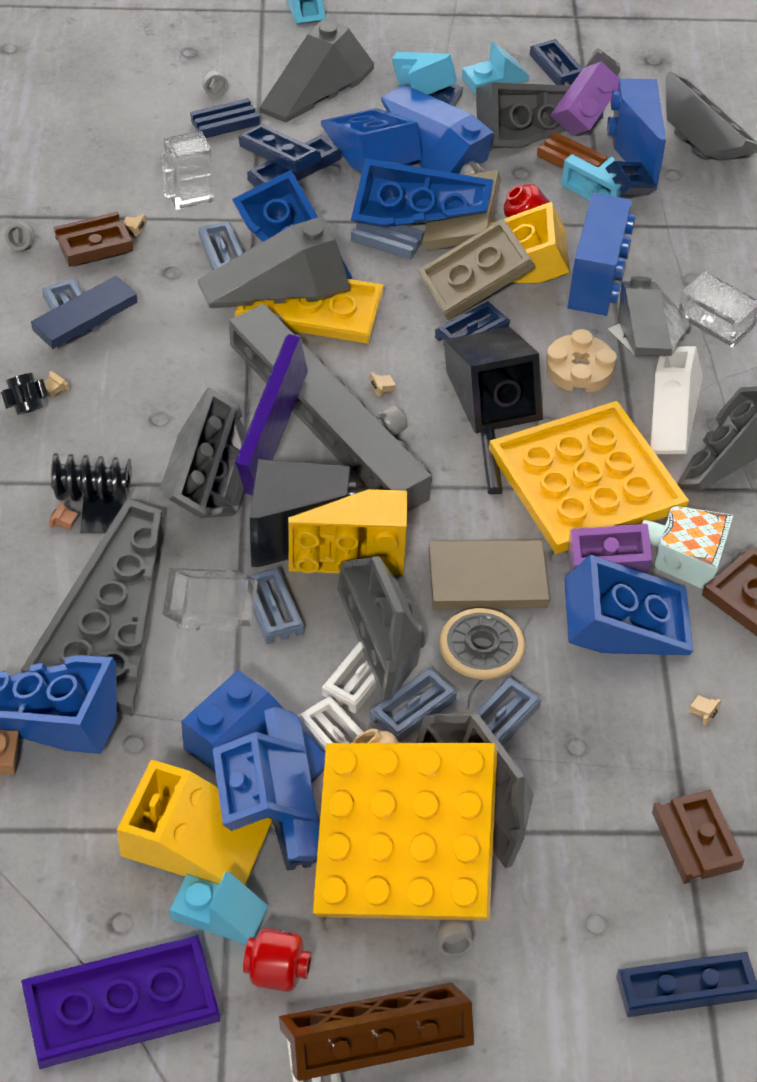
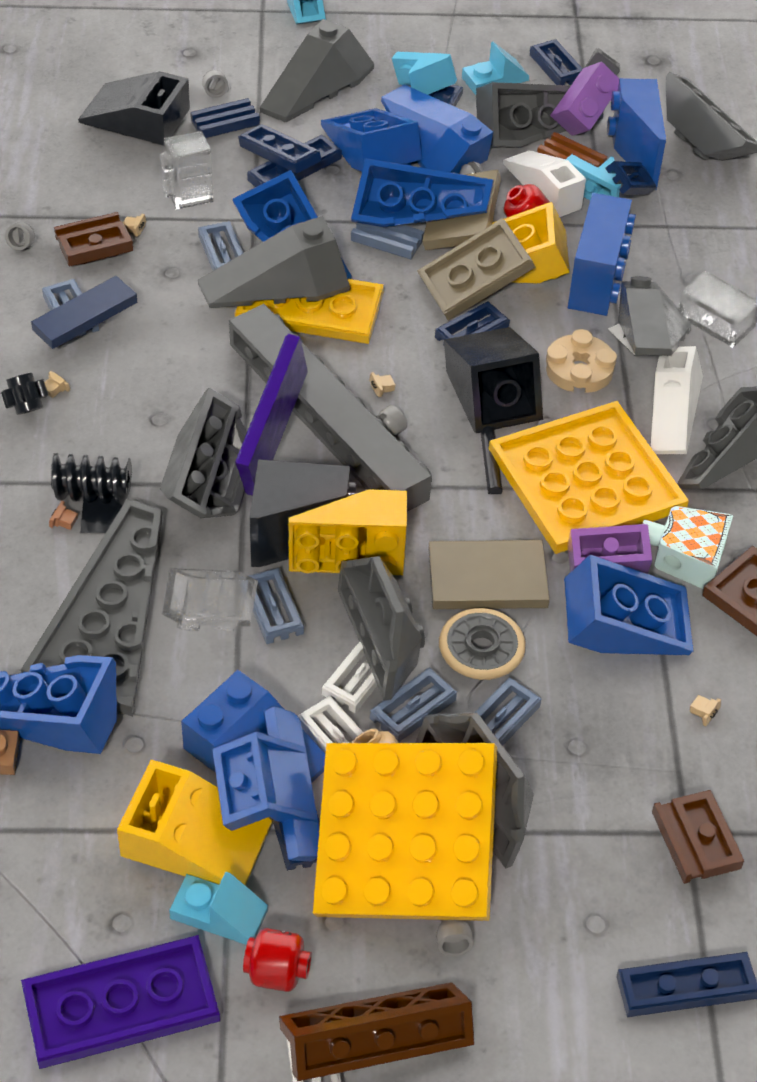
(140, 106): none -> black slope
(553, 176): none -> white slope

